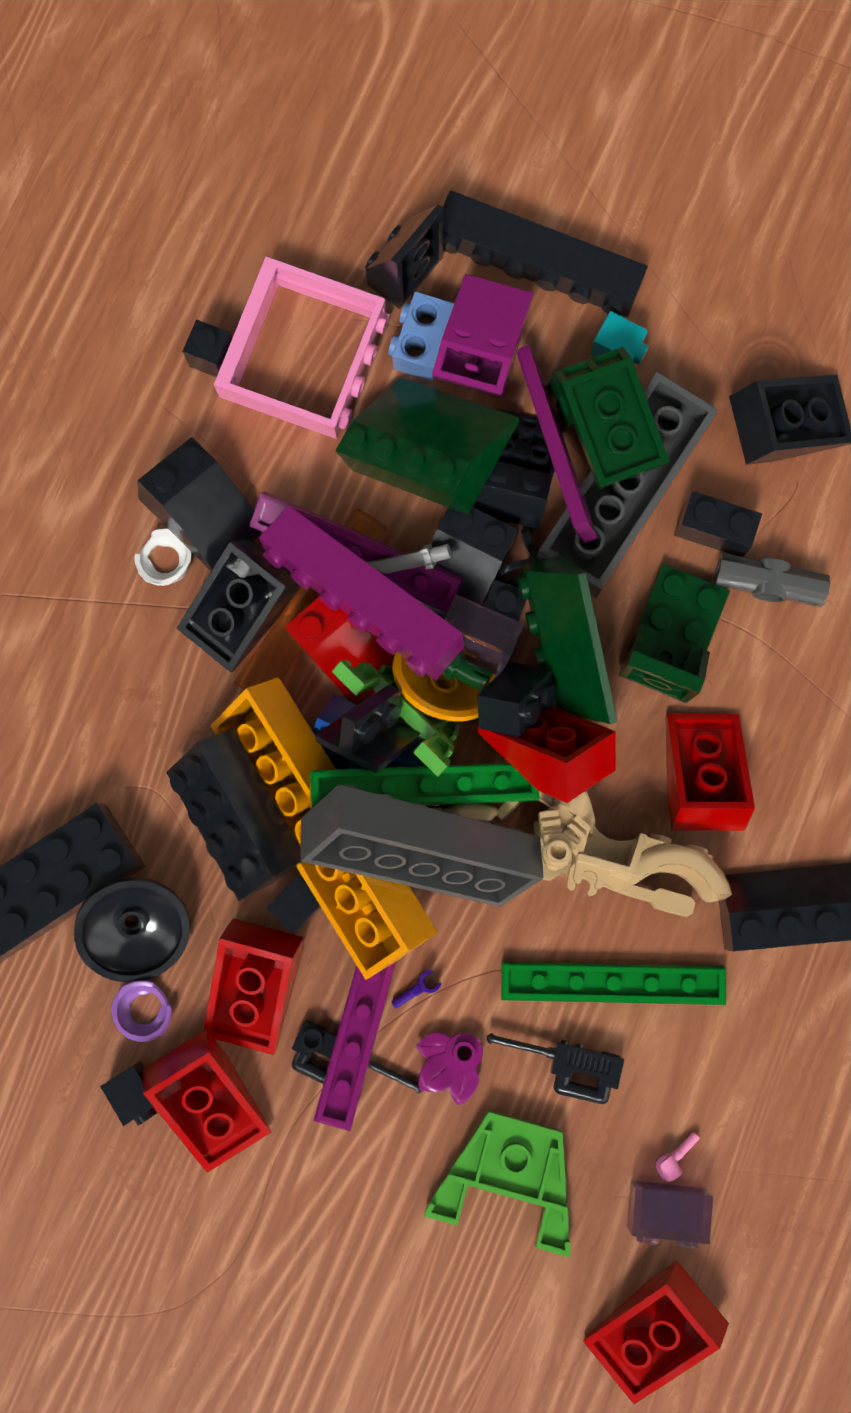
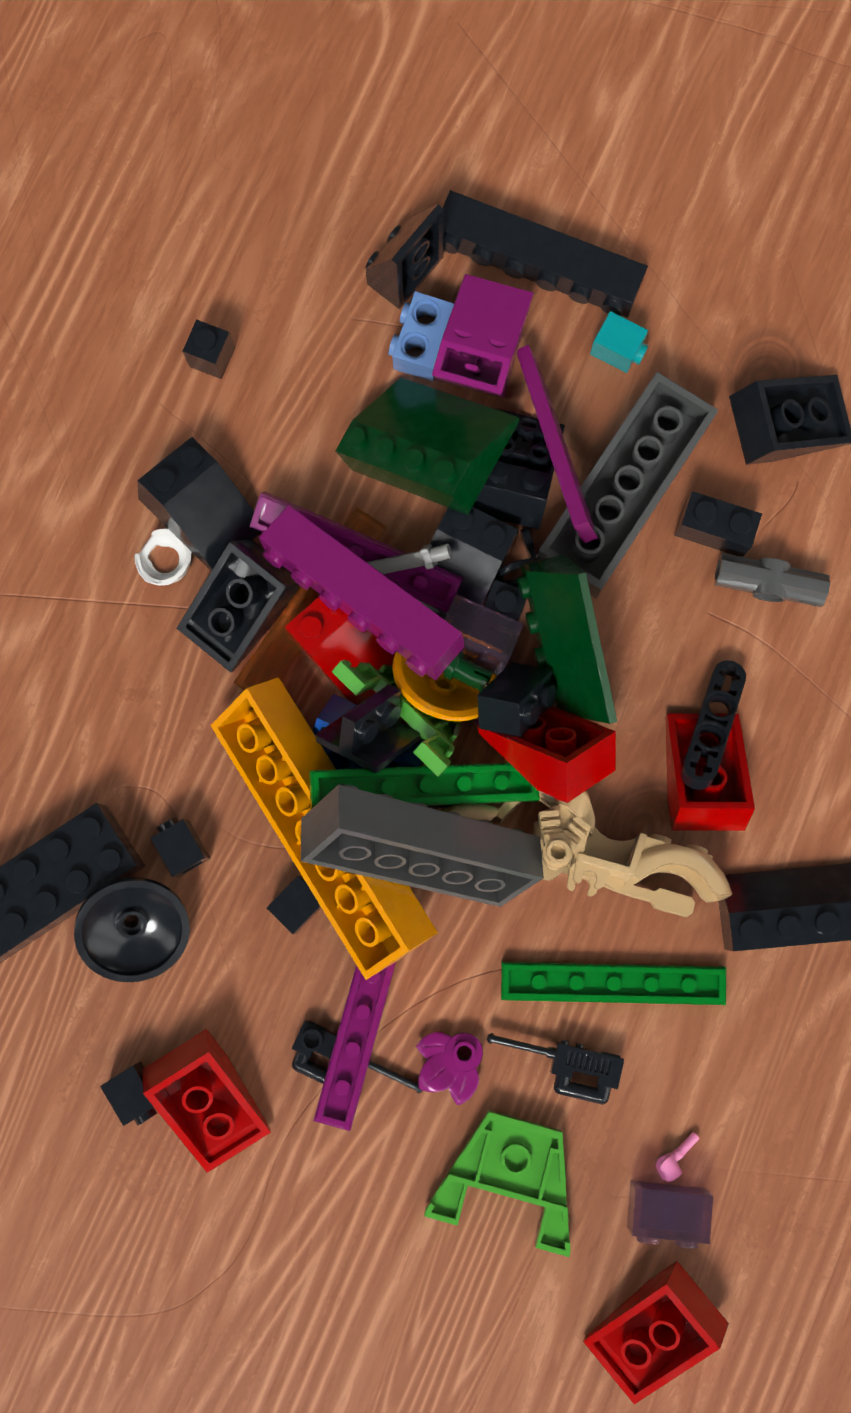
(122, 1014): medium lavender piece -> none
(179, 846): none -> black brick
(235, 814): black brick -> none
(252, 985): red slope -> none
(275, 274): bright pink window -> none
(415, 990): dark purple hand -> none
(609, 416): dark green bracket -> none
(674, 635): dark green bracket -> none
(714, 724): none -> black beam

